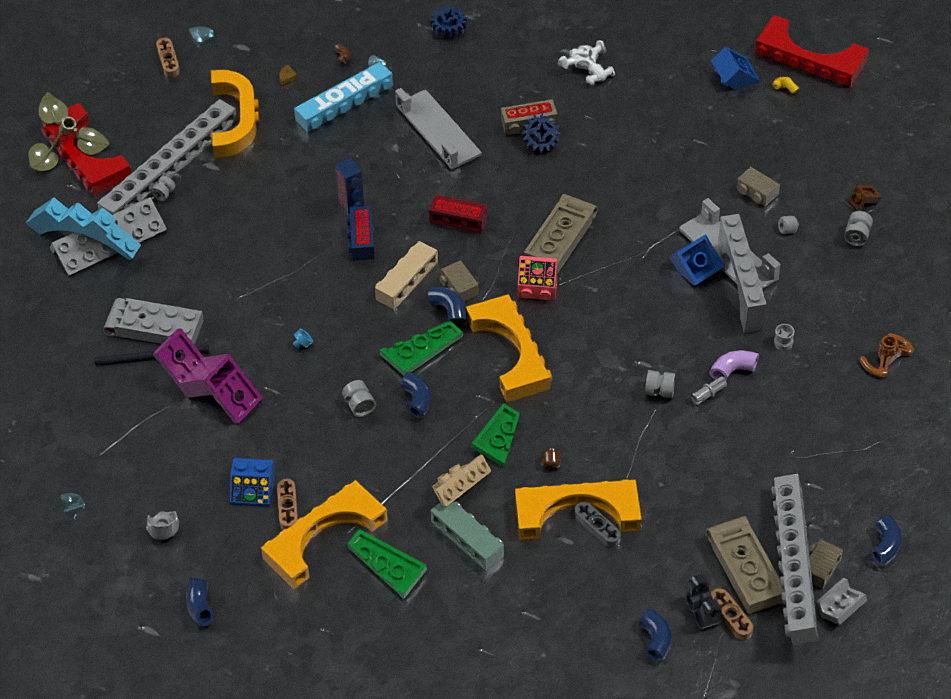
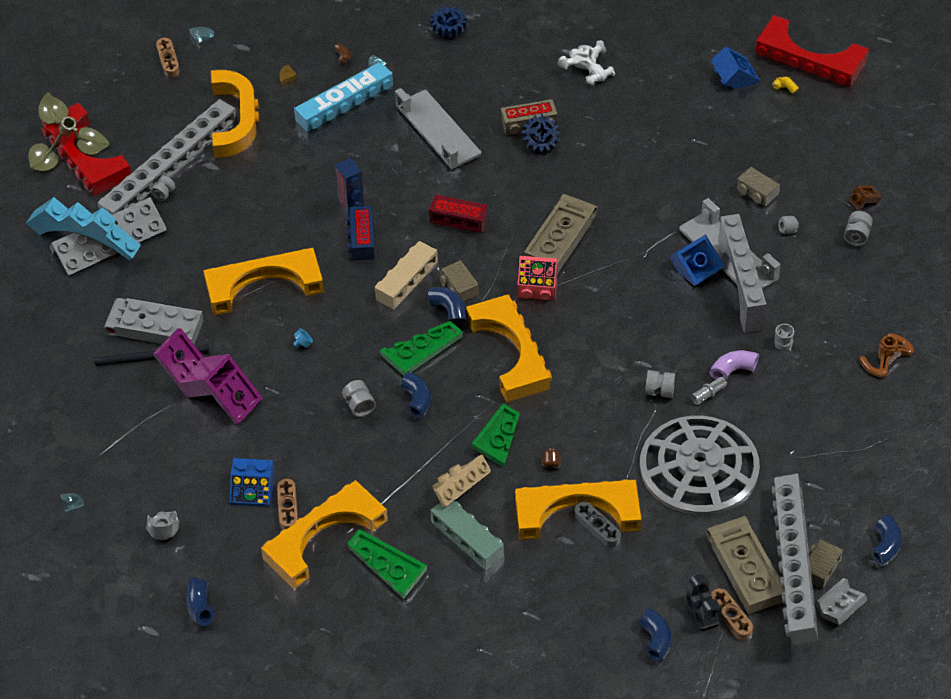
(295, 266): none -> light orange arch
(697, 470): none -> light grey dish

